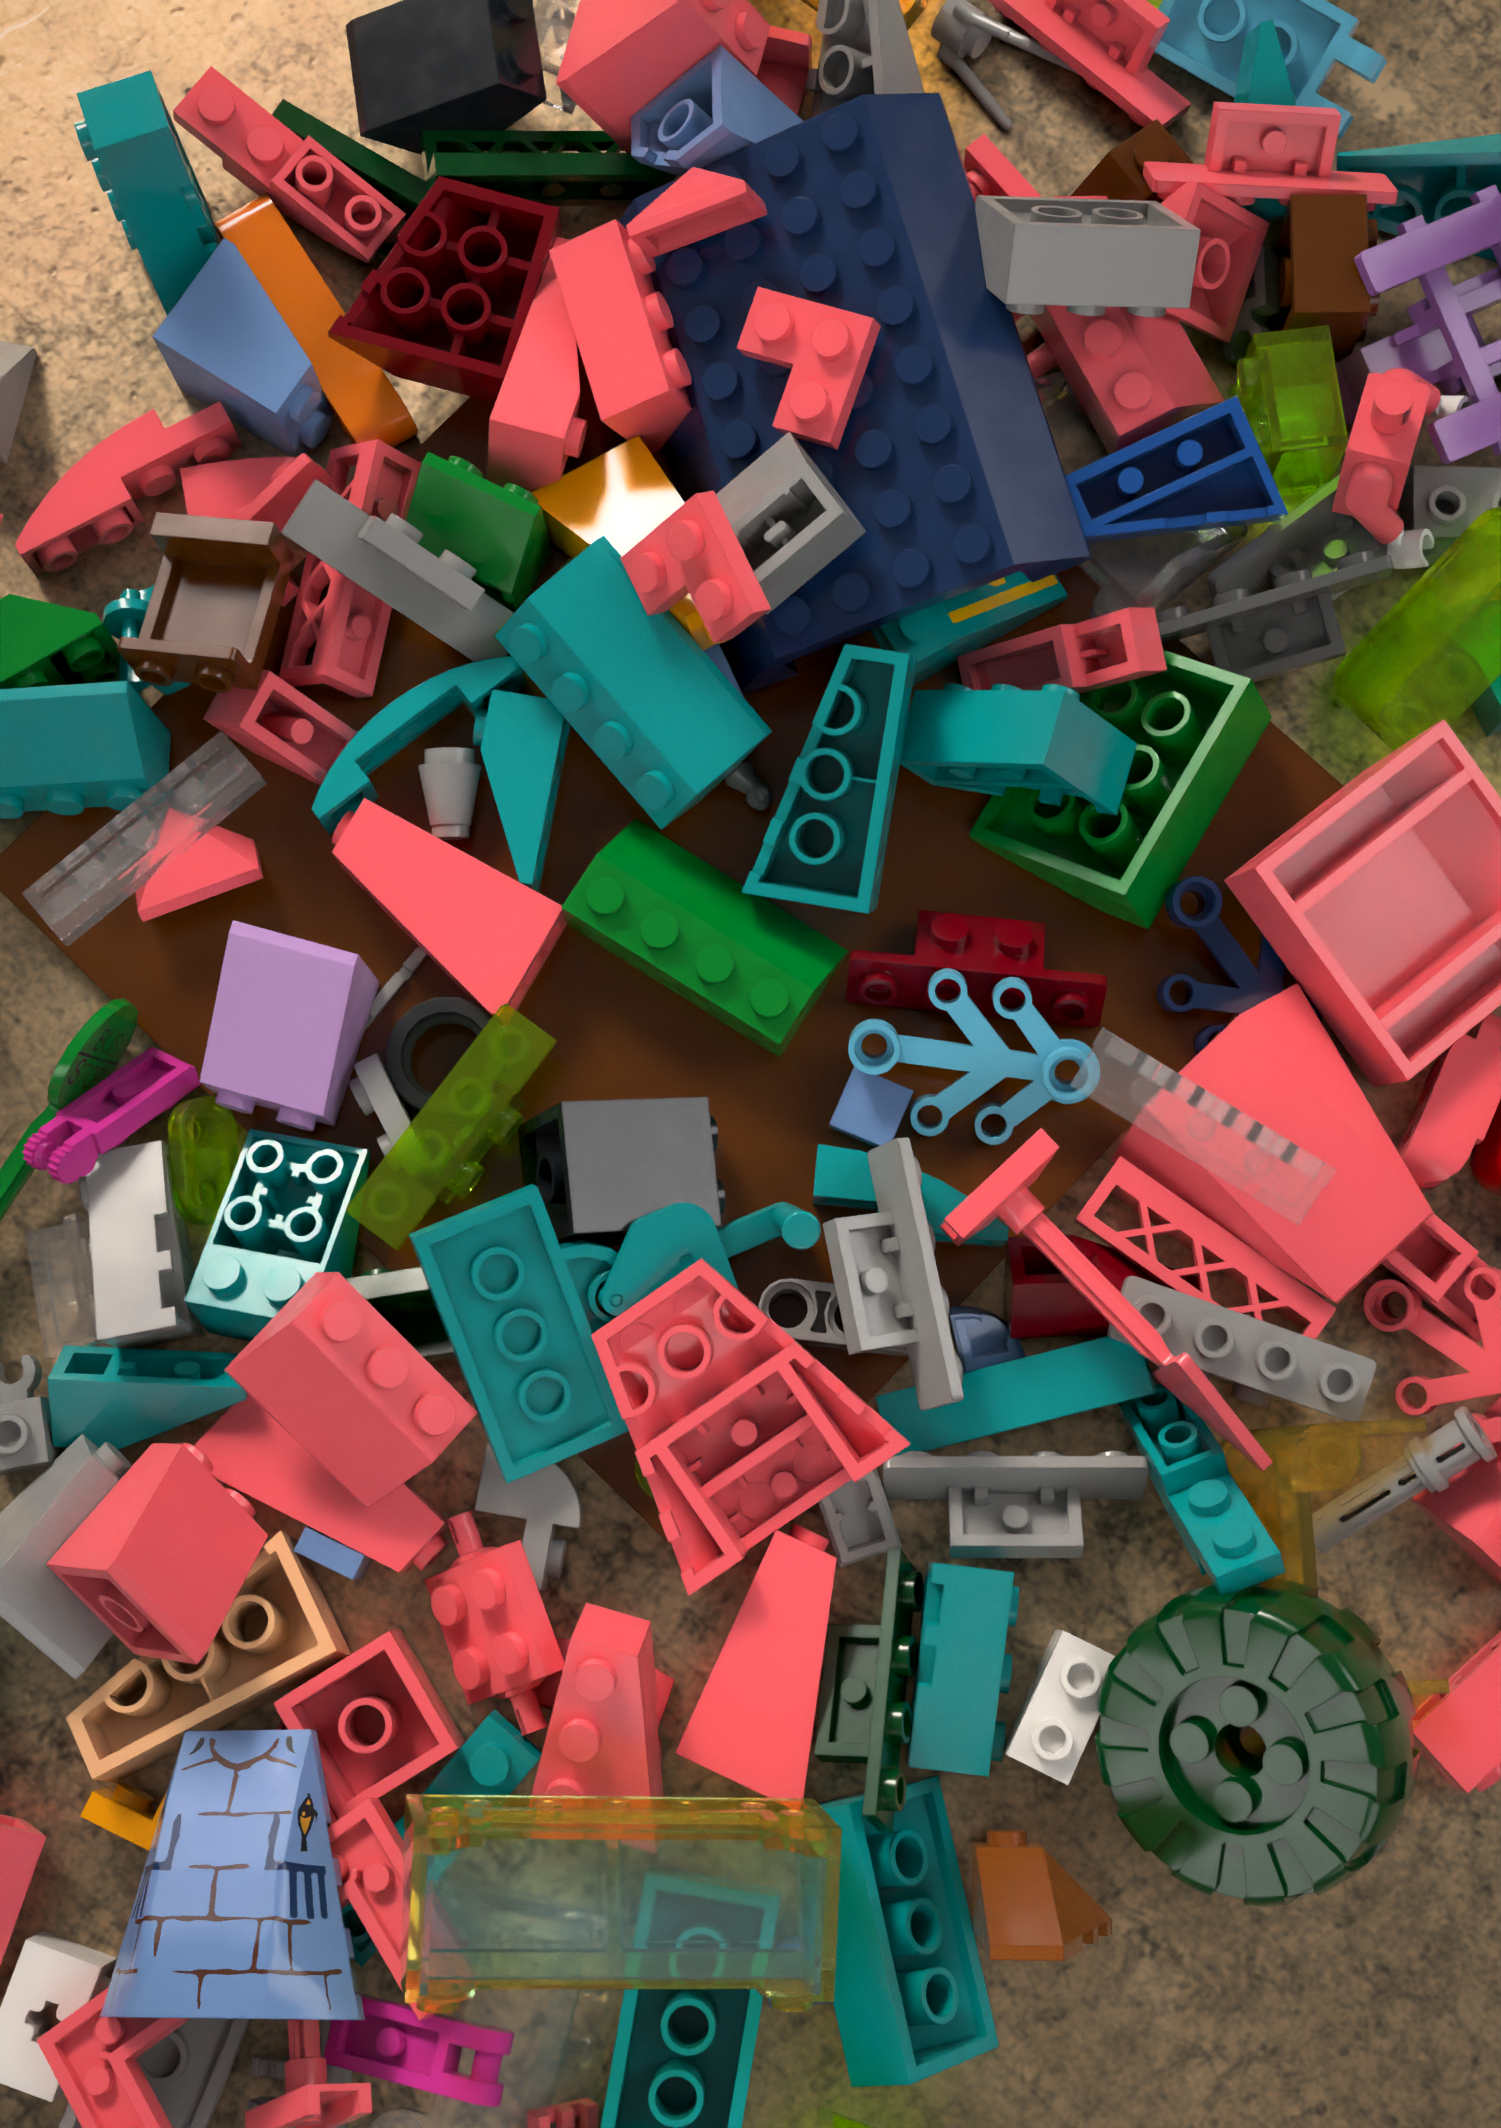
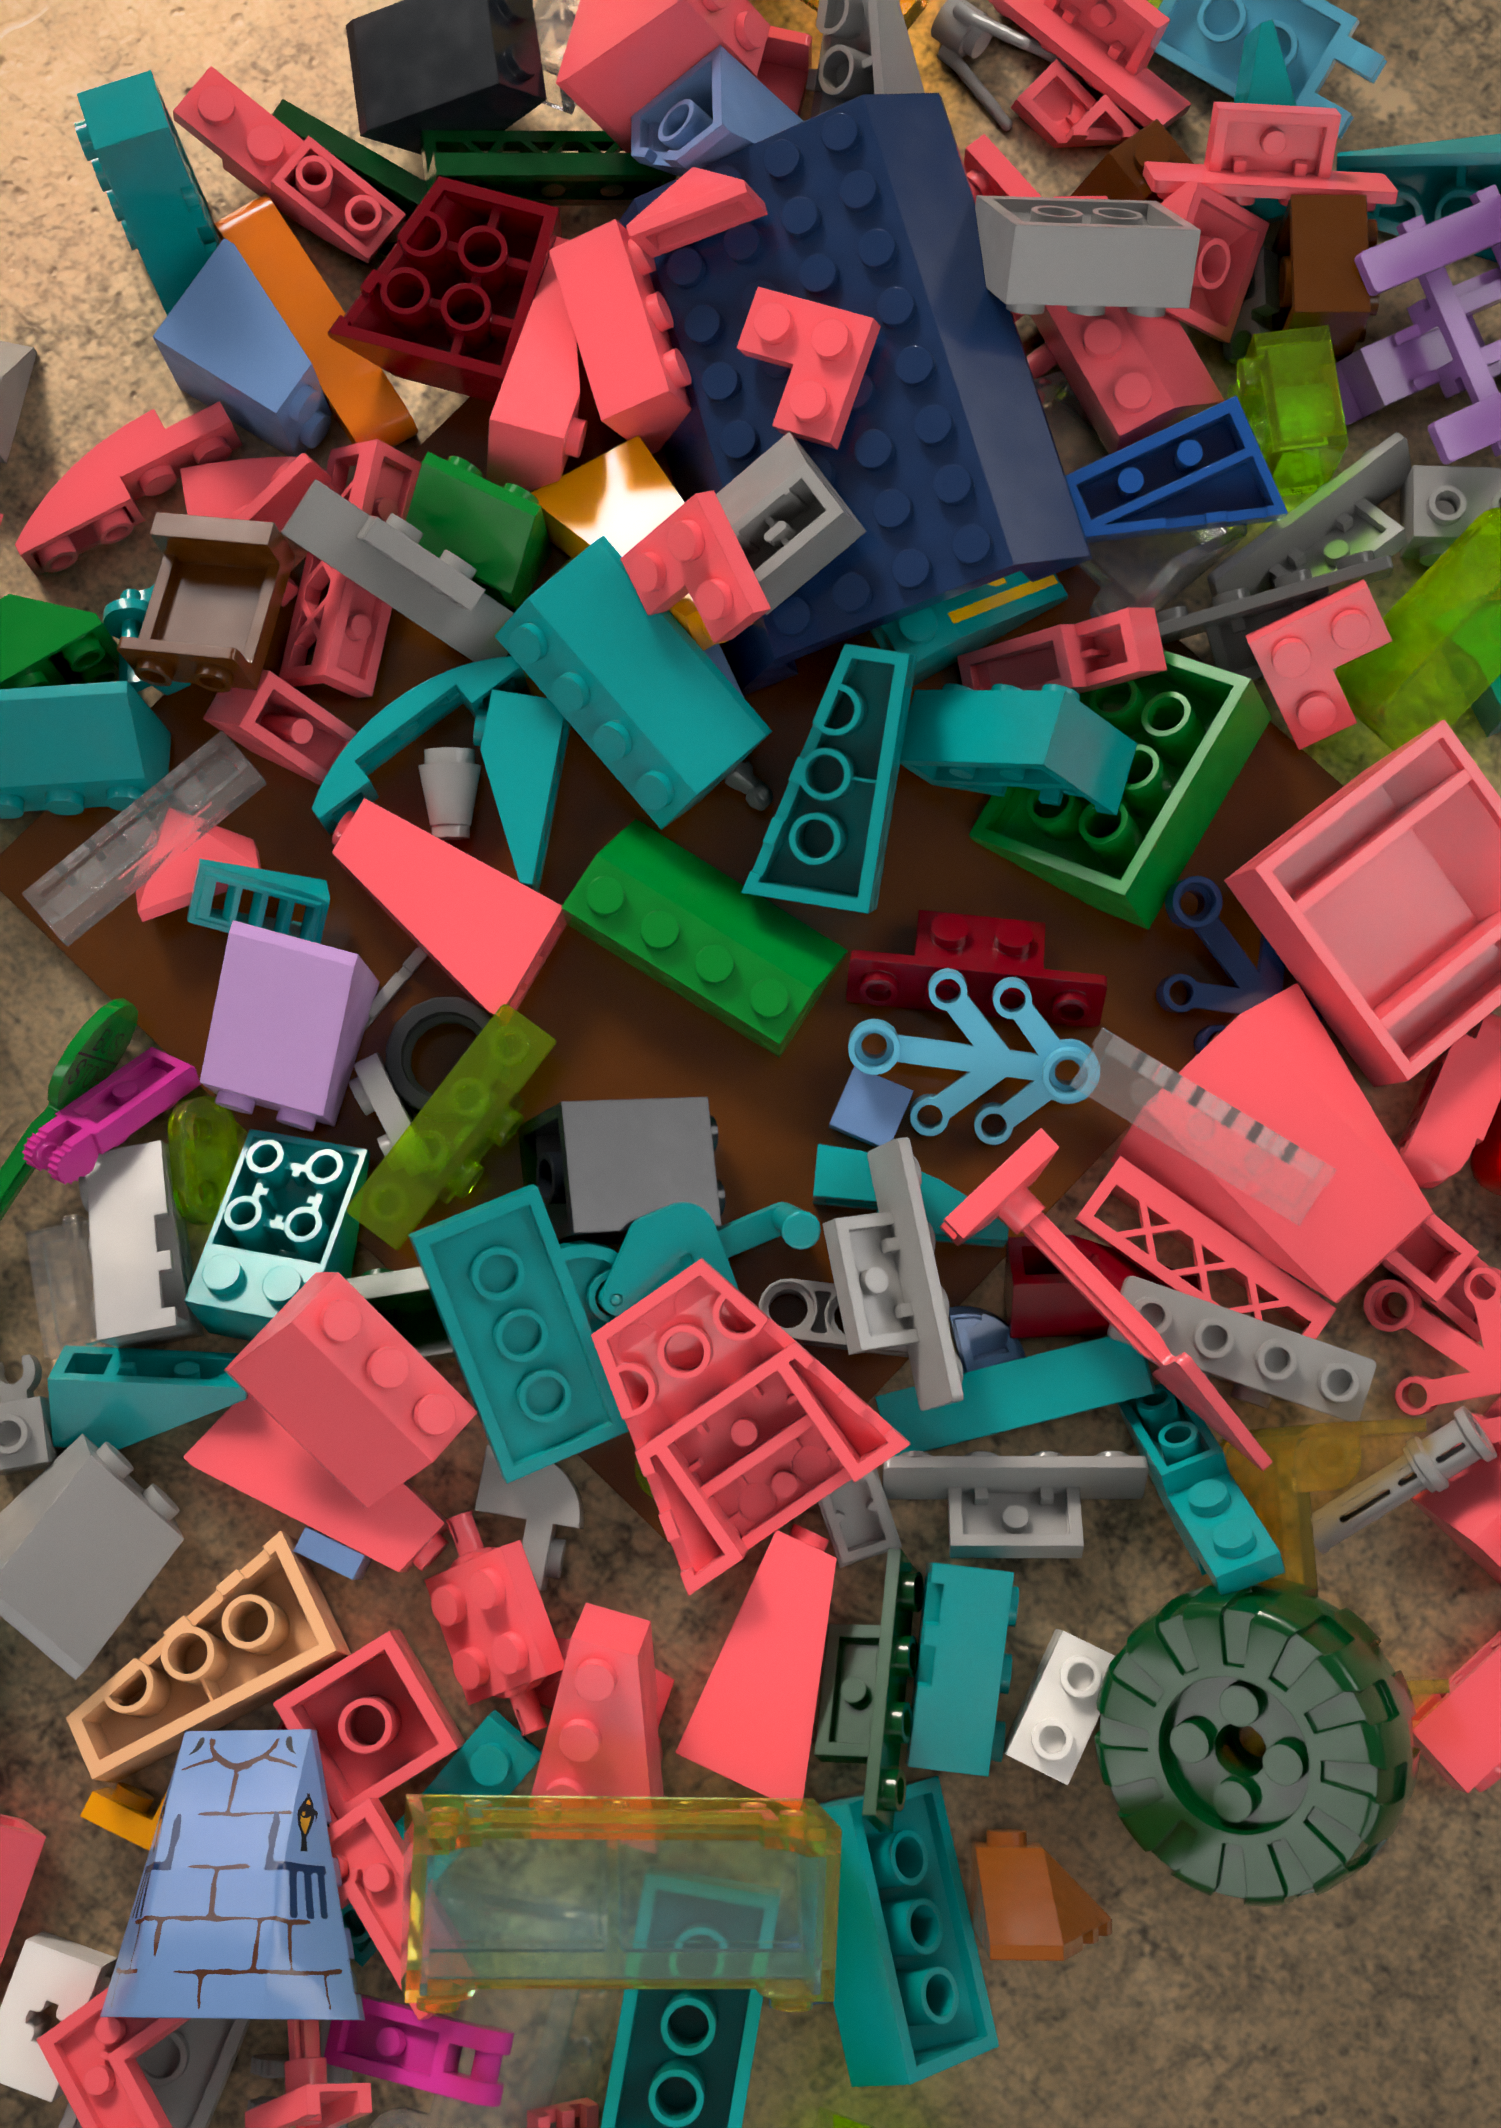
(163, 1554): coral slope -> none
(264, 883): none -> teal slope
(1068, 114): none -> coral slope
(1304, 649): none -> coral plate
(1382, 454): coral torso -> none

